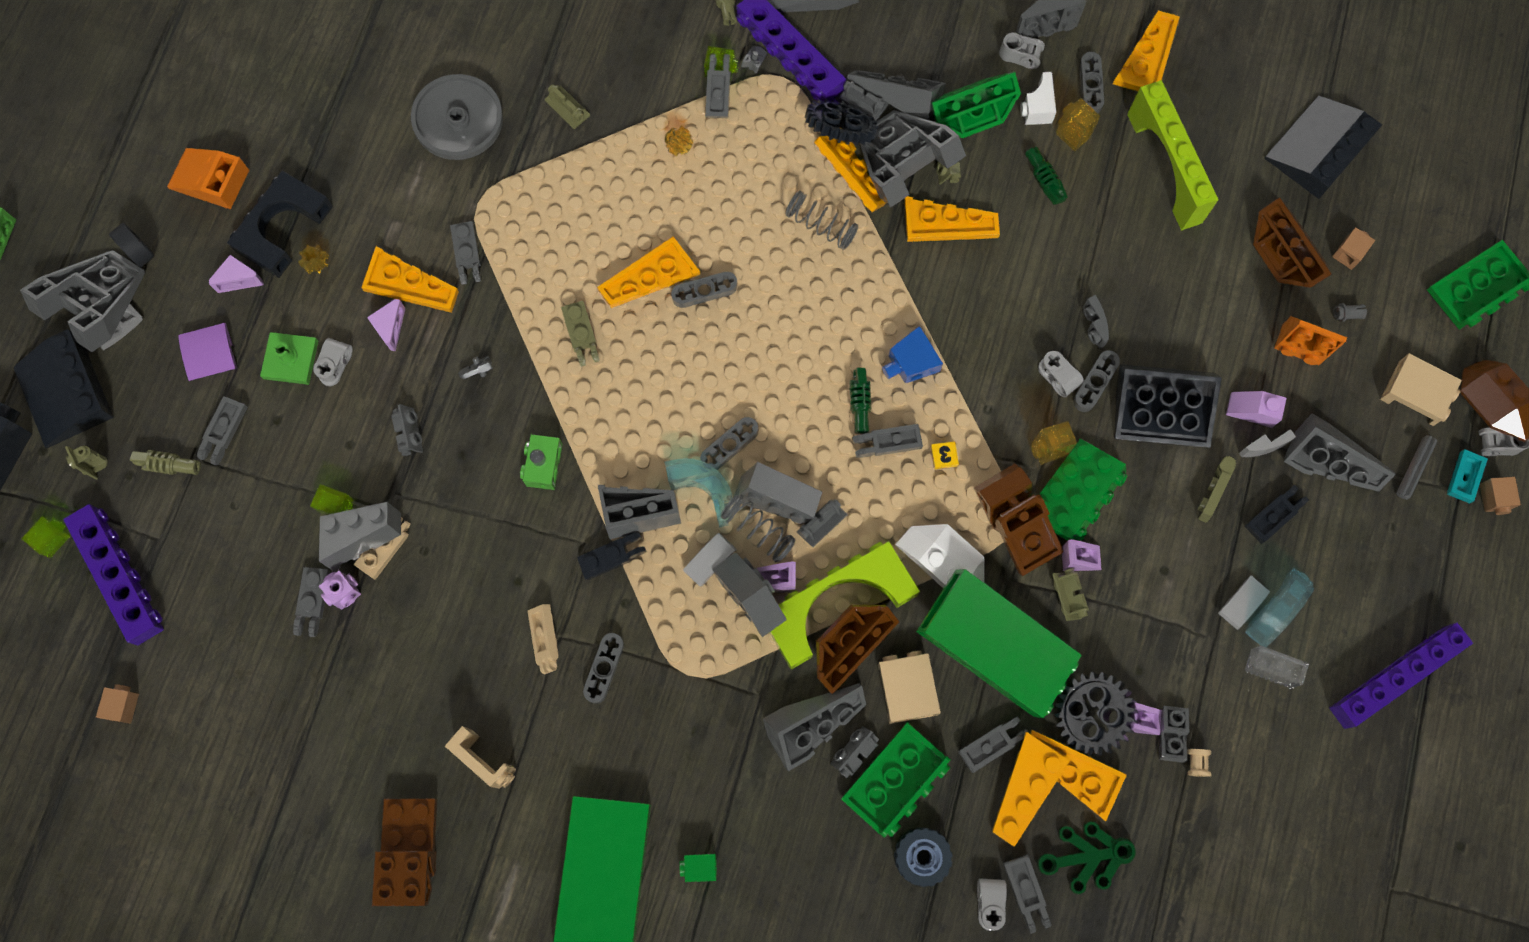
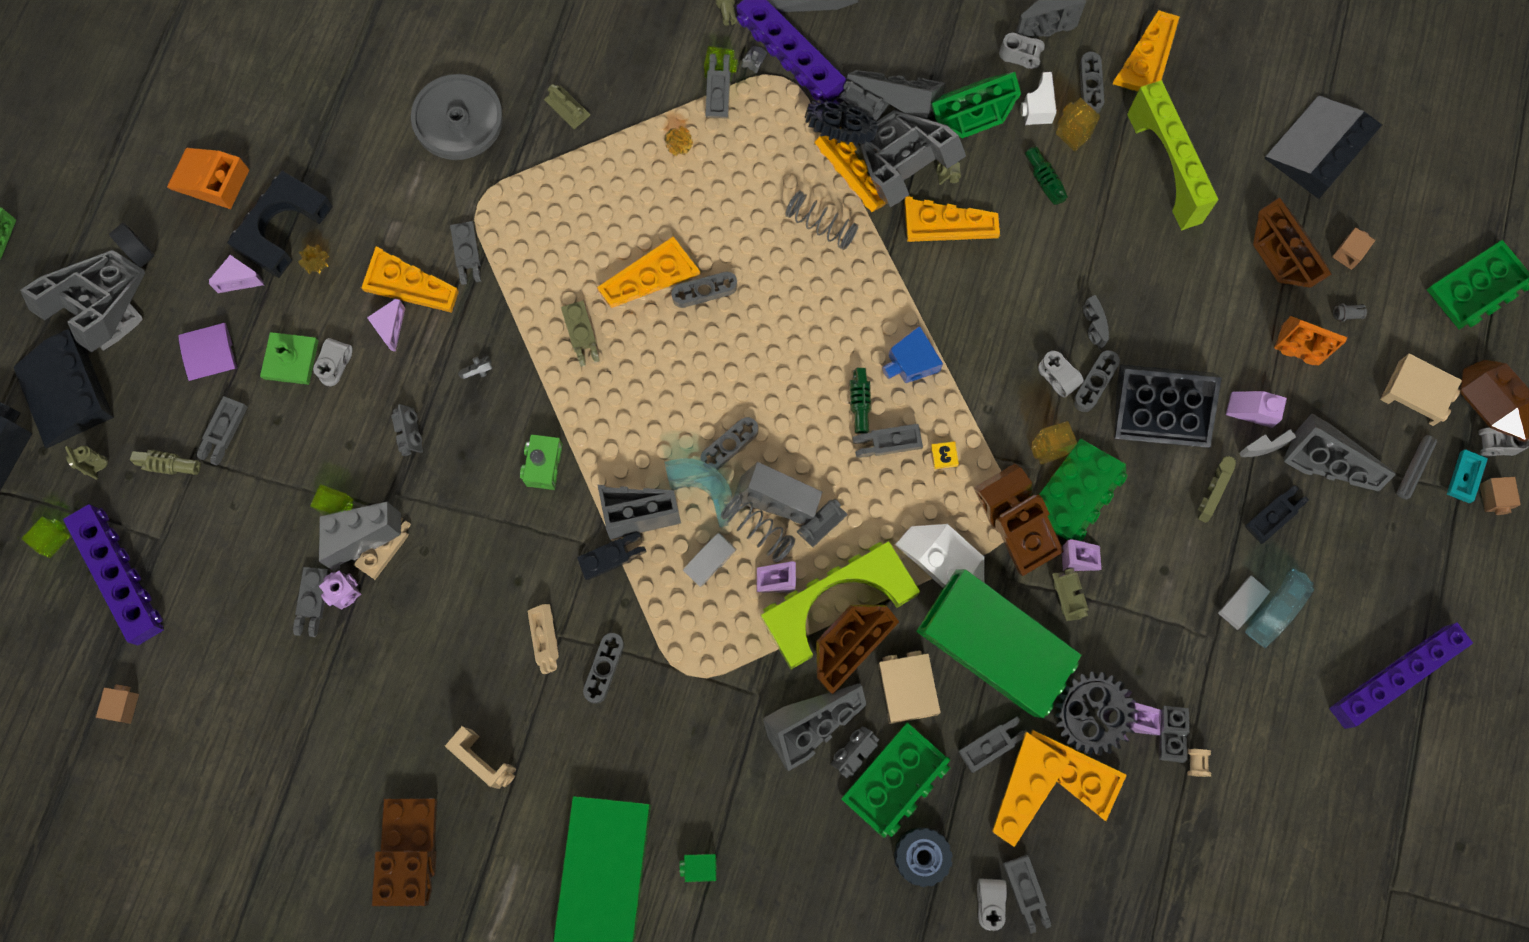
(750, 592): dark grey wedge -> none
(1090, 856): dark green plant -> none
(1276, 667): clear brick -> none

